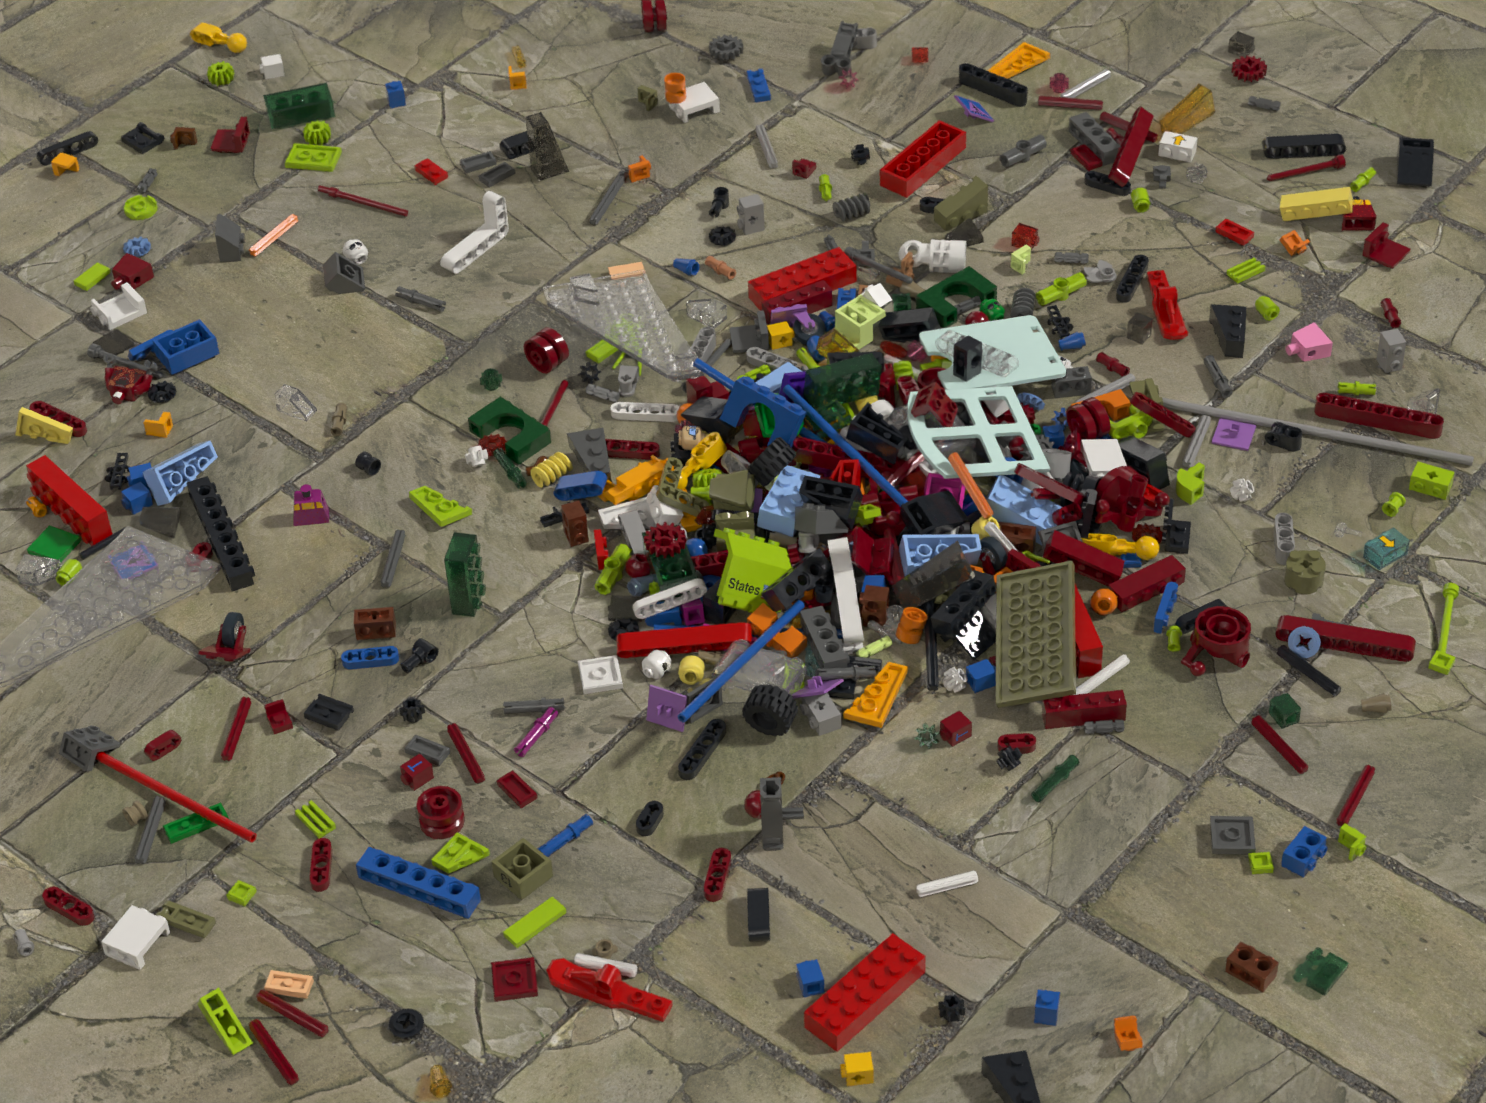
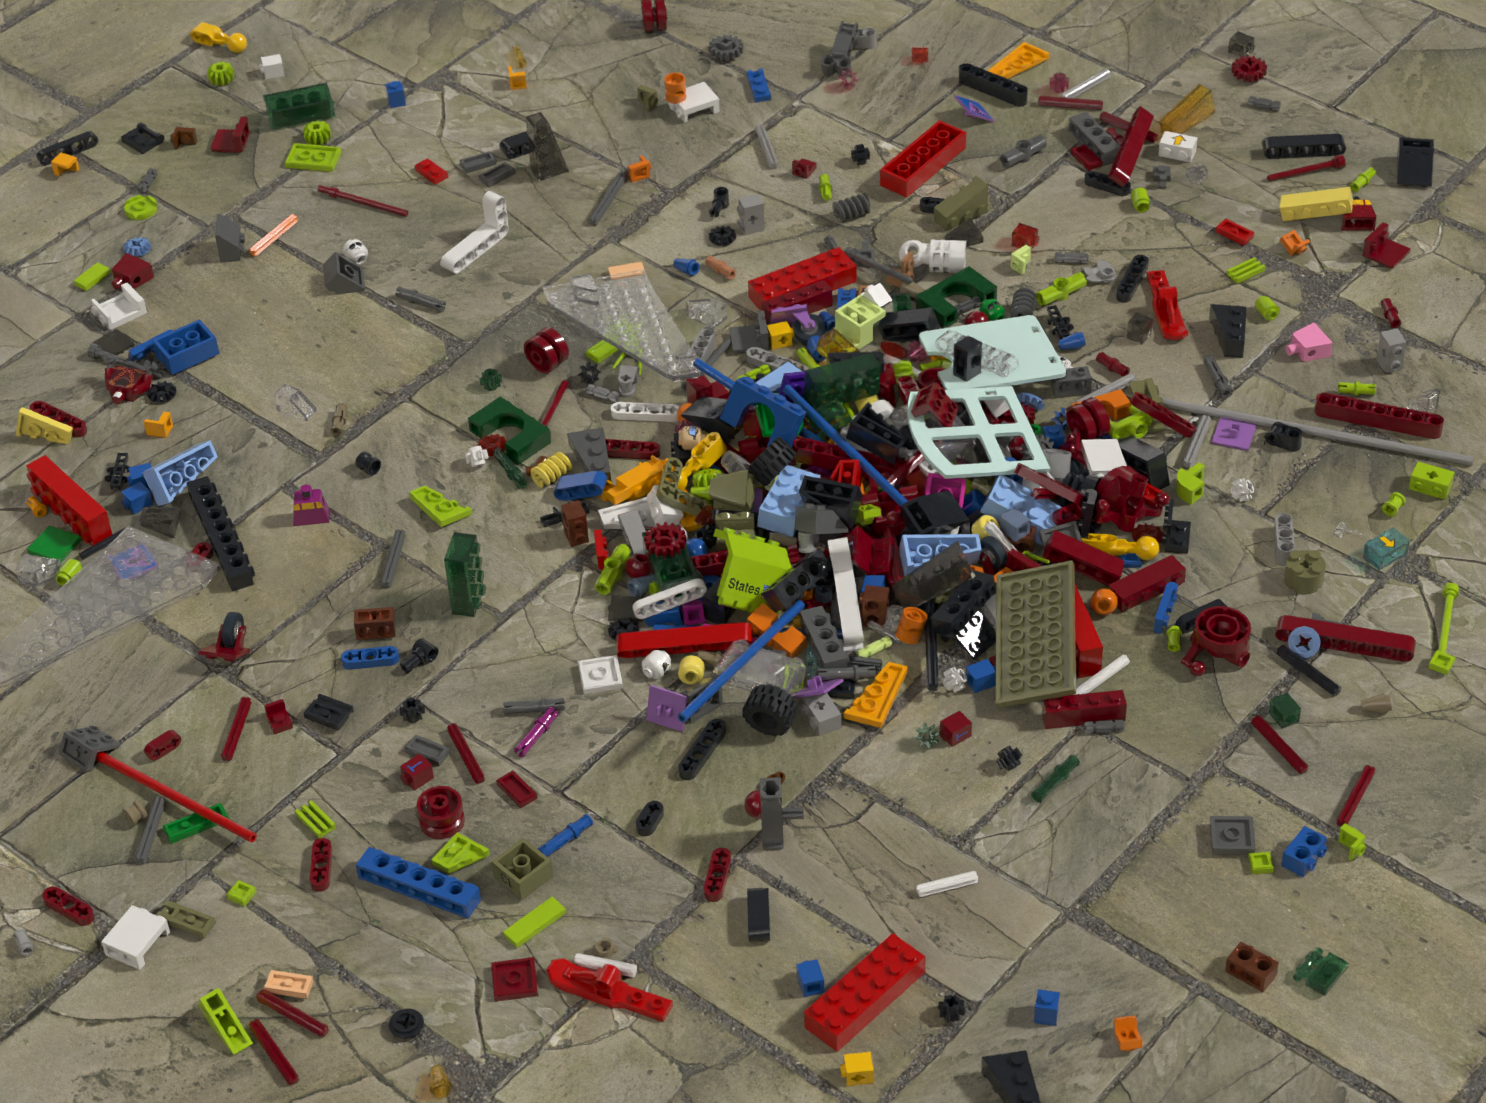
(970, 485): orange axle -> none
(1014, 524): none -> sand blue brick
(1018, 740): dark red beam -> none

